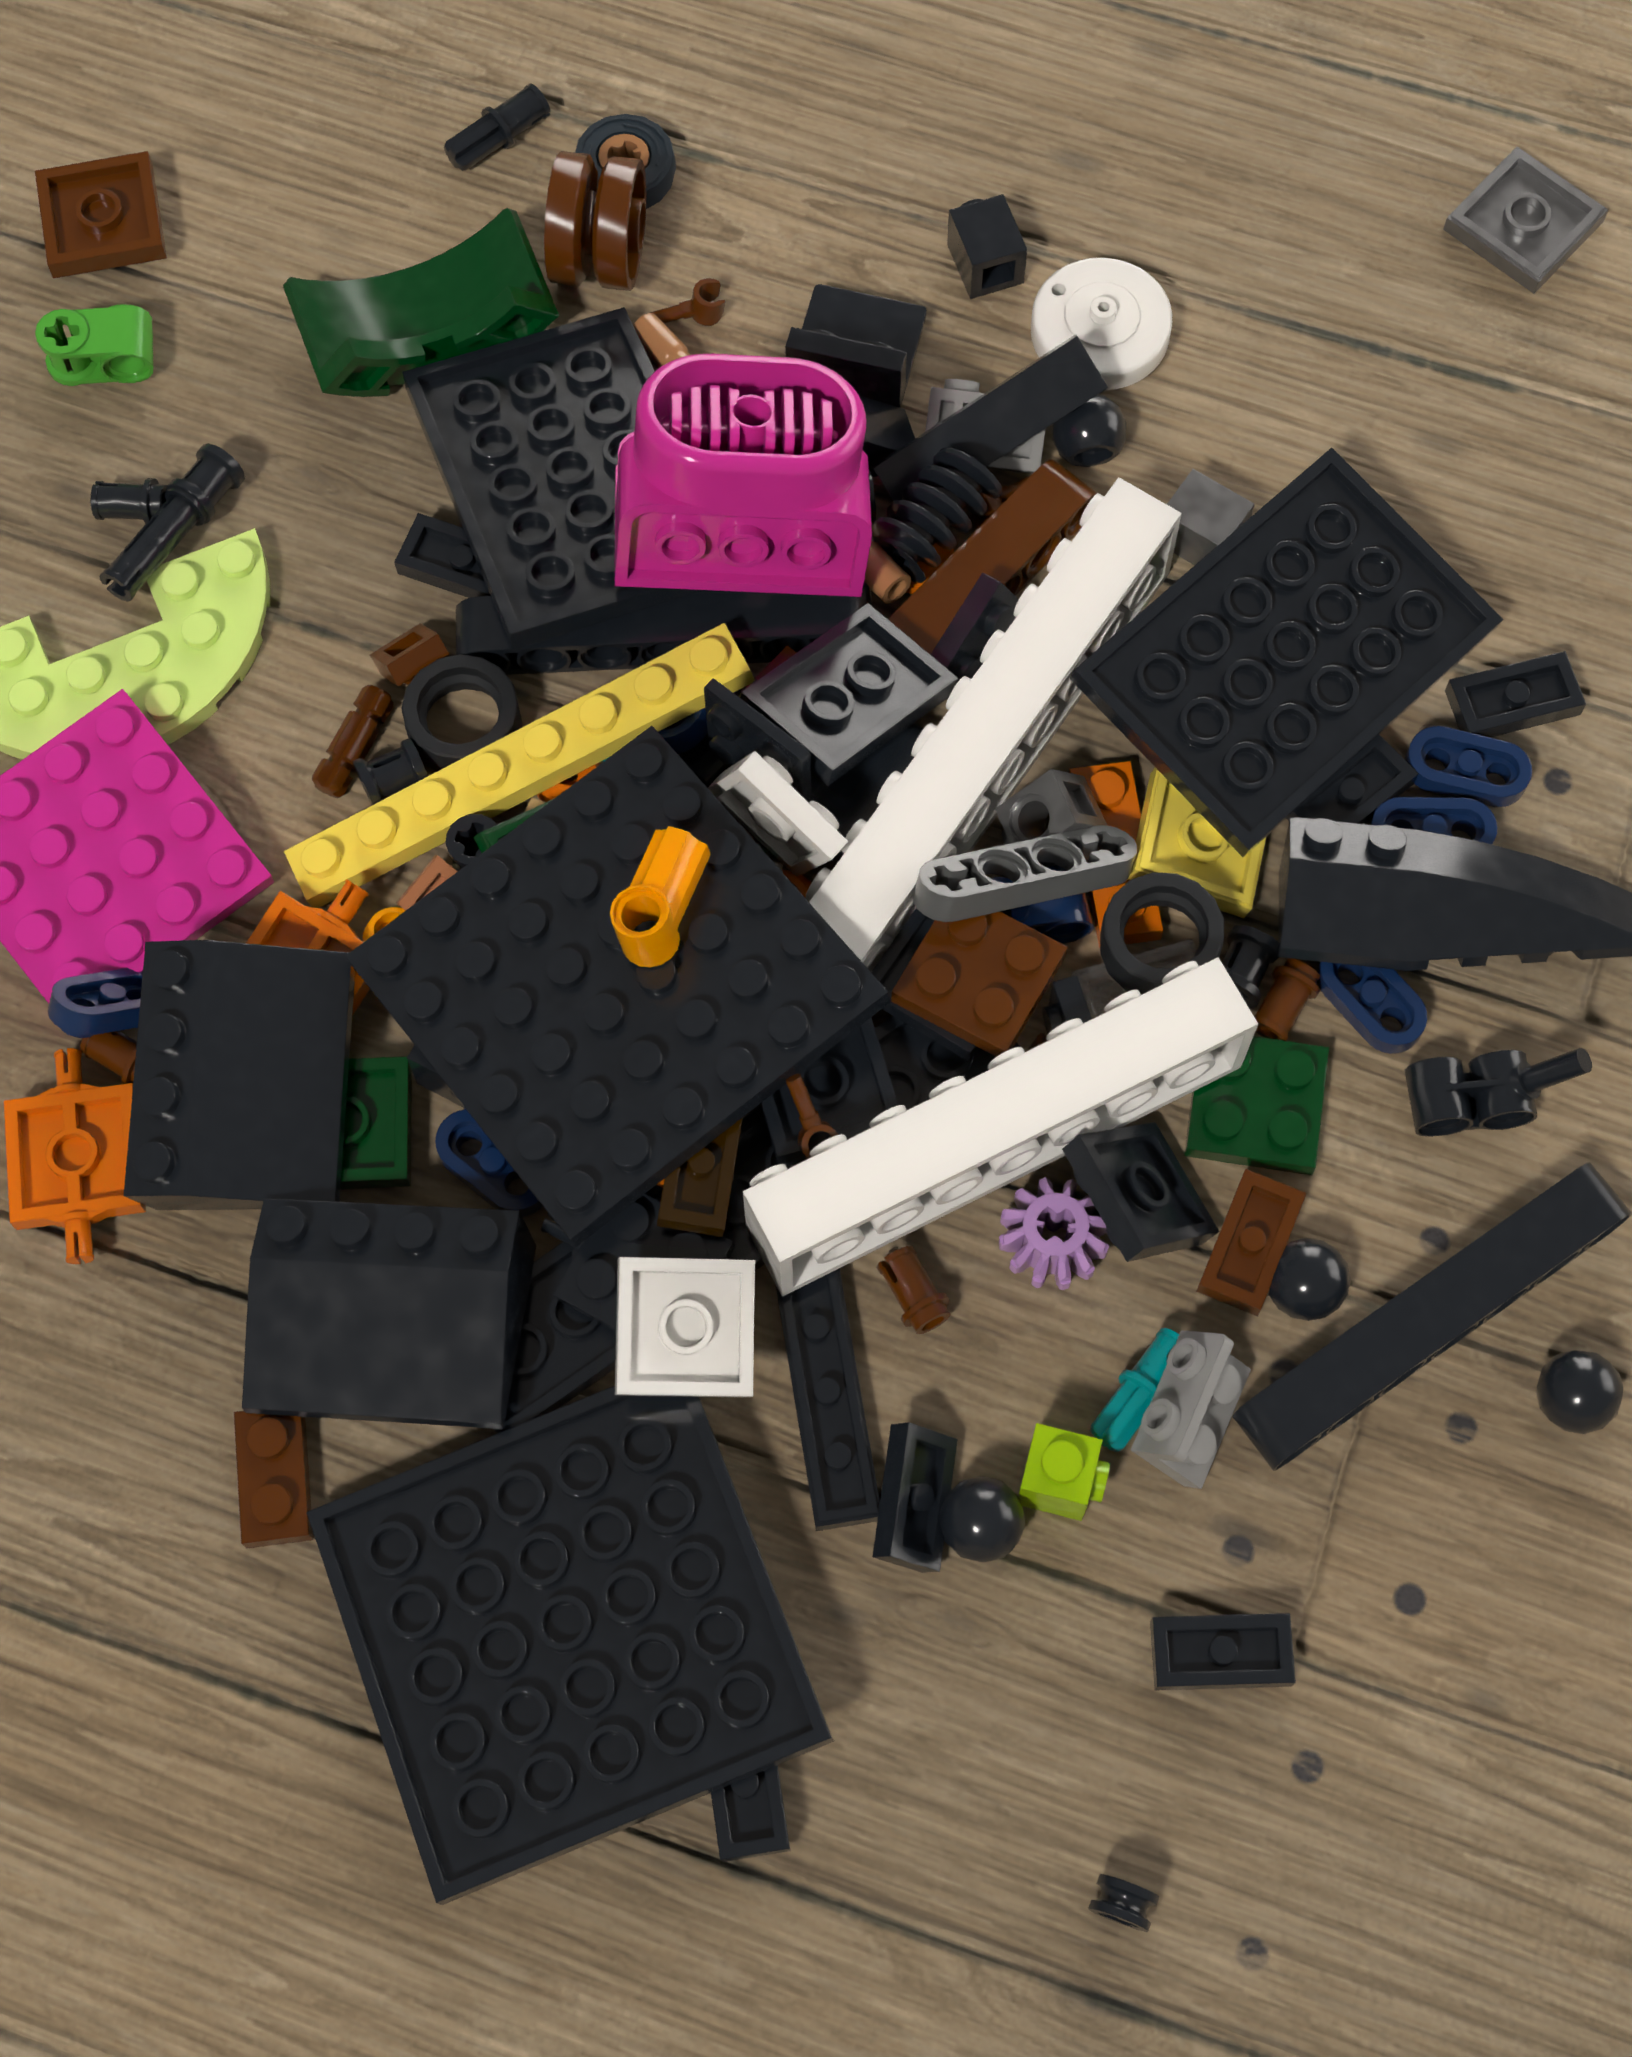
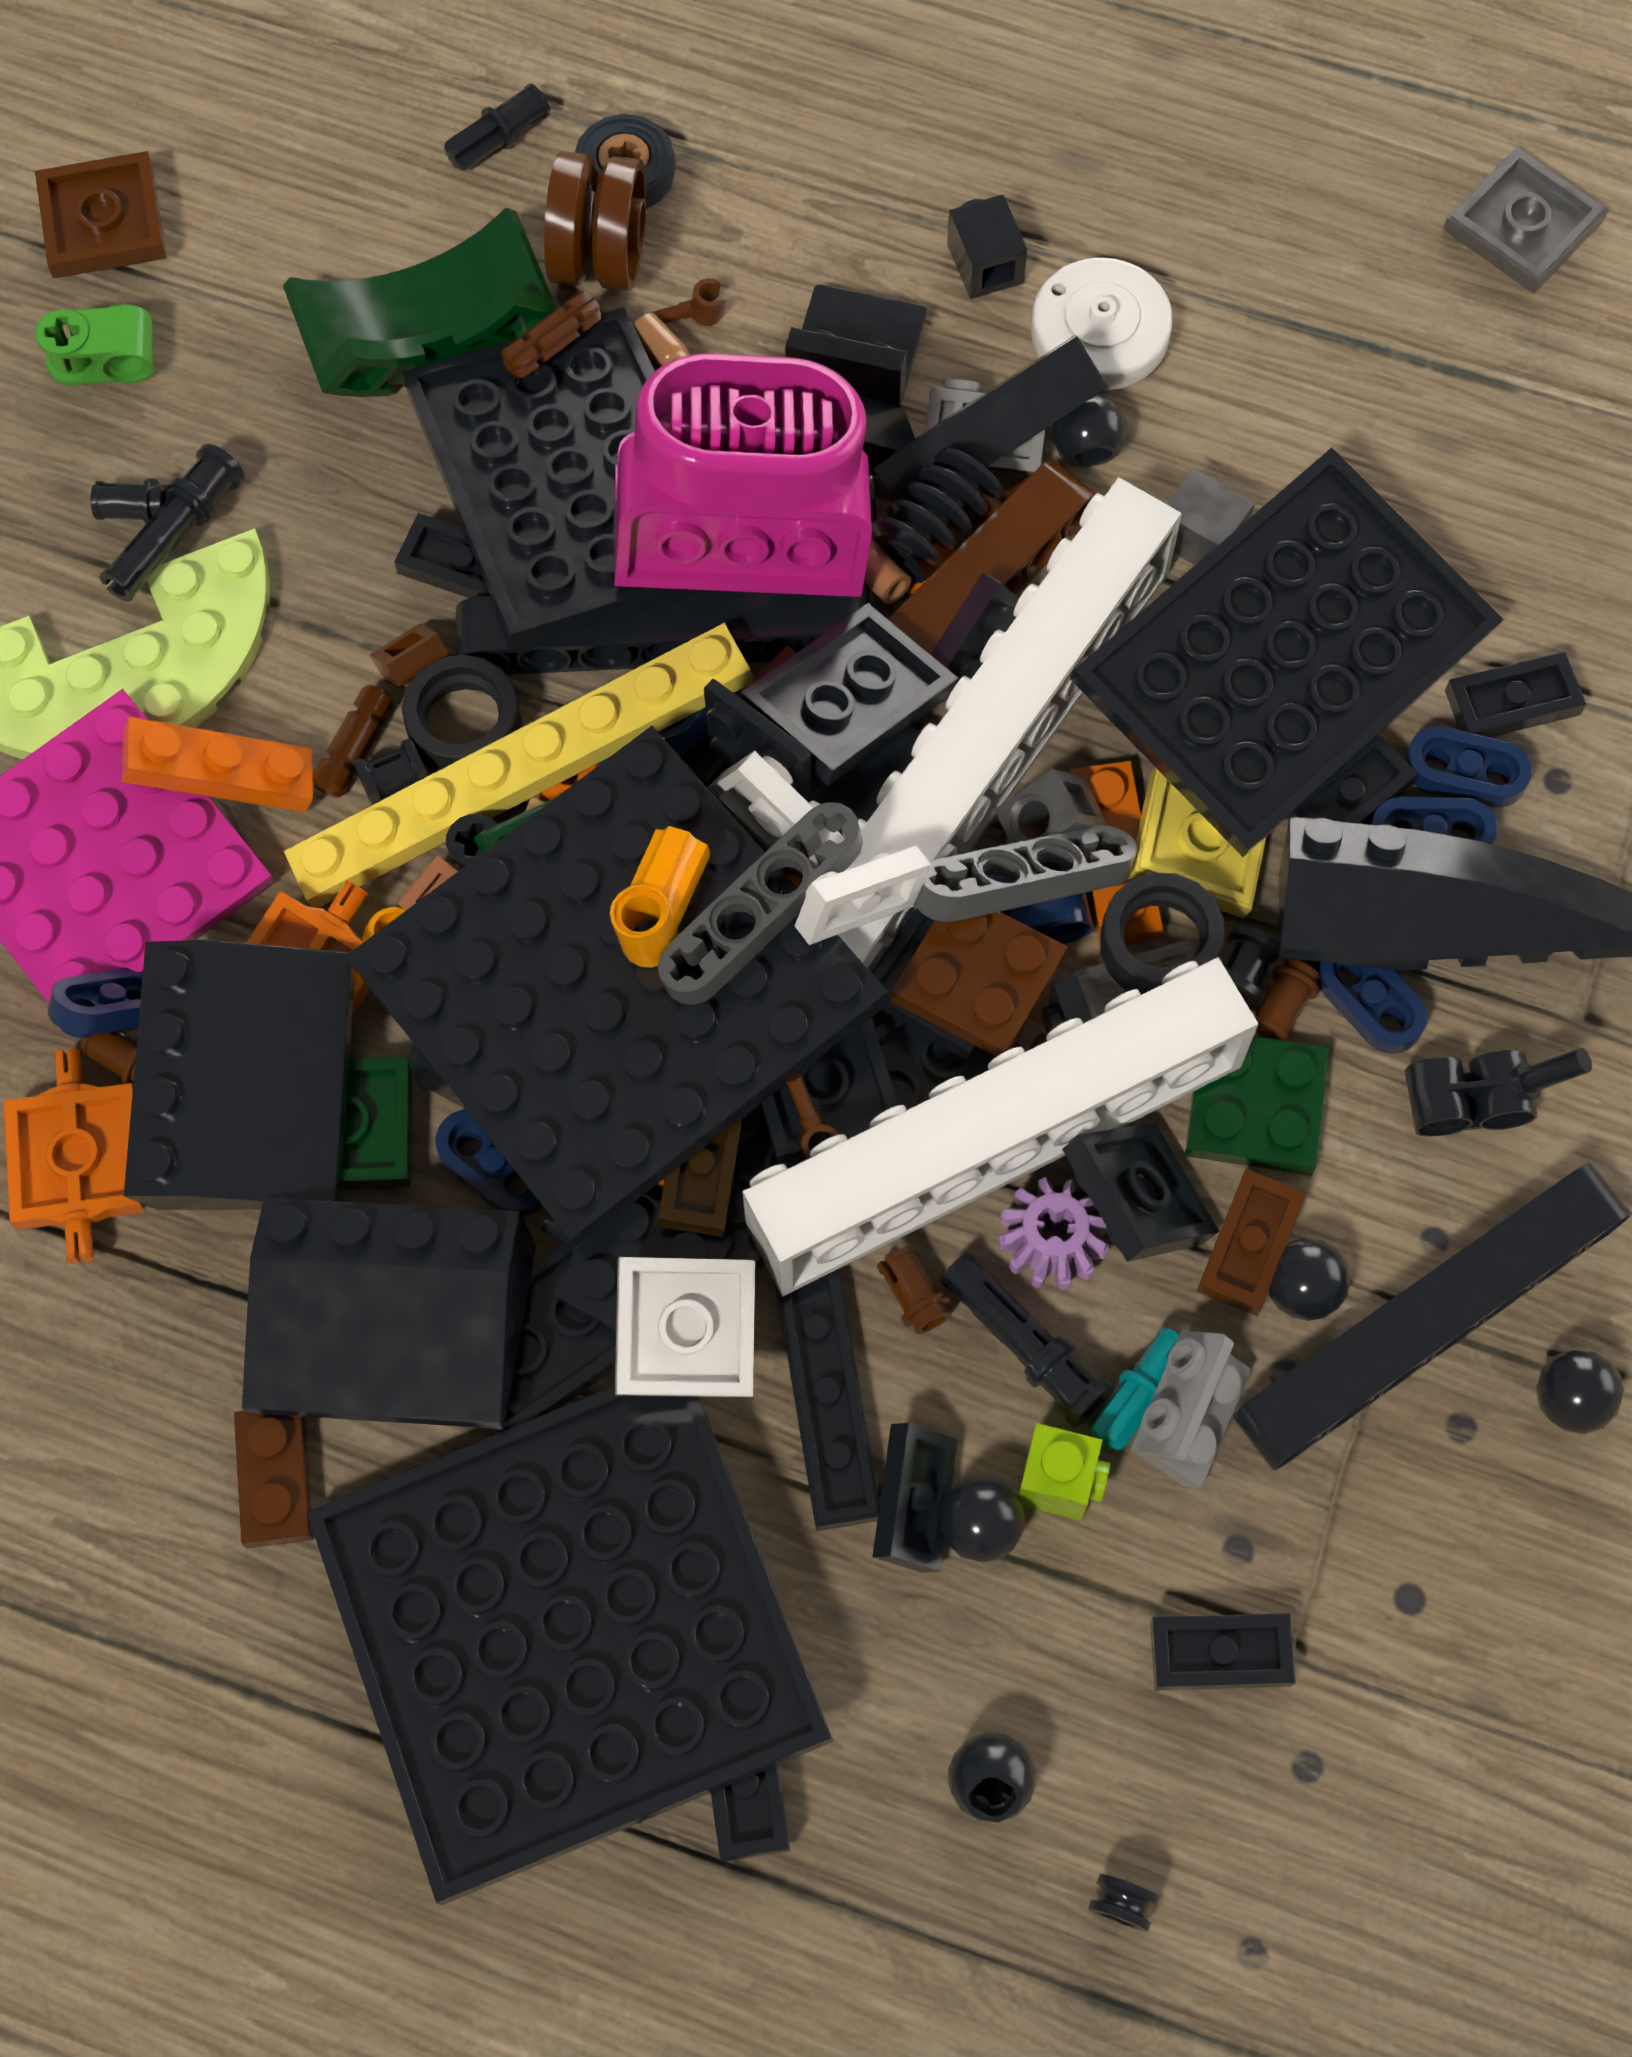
(217, 764): none -> orange plate
(551, 334): none -> reddish brown axle
(752, 896): none -> dark grey beam
(862, 894): none -> white plate
(992, 1777): none -> black piece
(1046, 1358): none -> black pin

